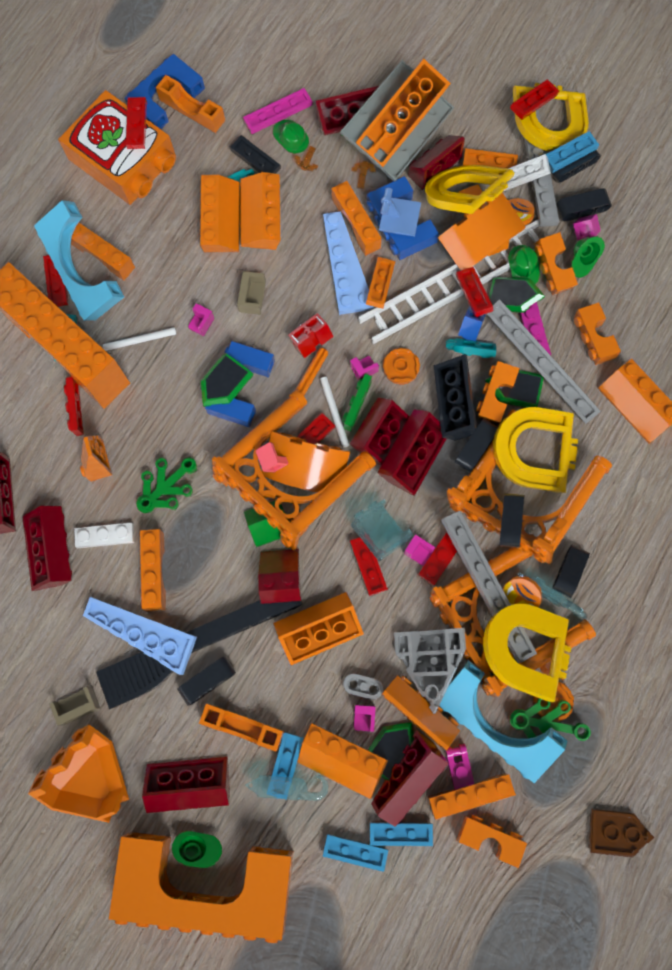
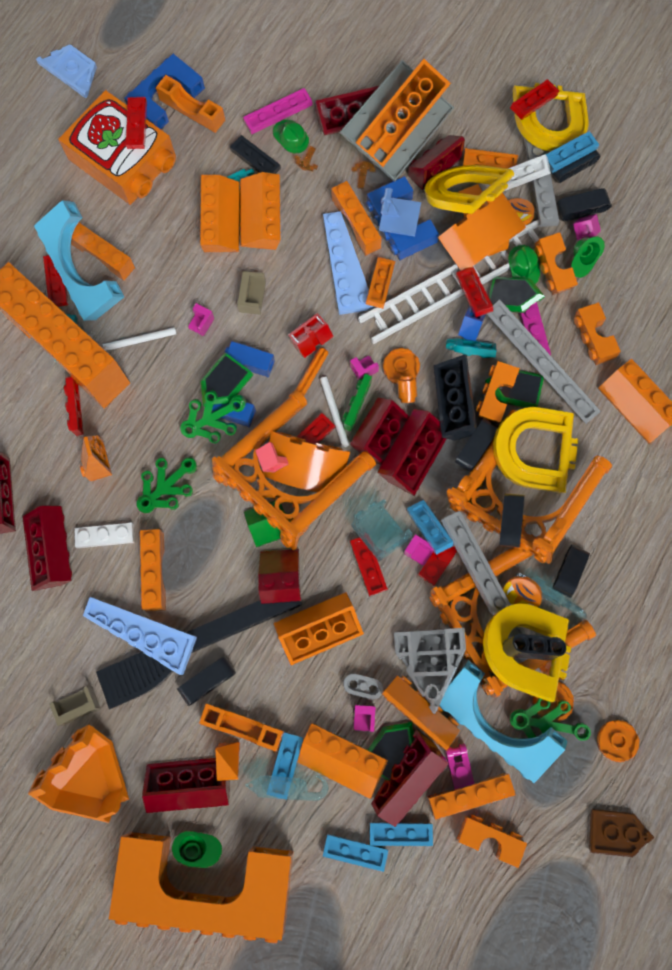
(71, 68): none -> light blue wing
(211, 418): none -> green plant
(227, 761): none -> orange slope
(407, 388): none -> orange brick
(430, 527): none -> dark azure plate
(542, 644): none -> black beam
(618, 741): none -> orange tile

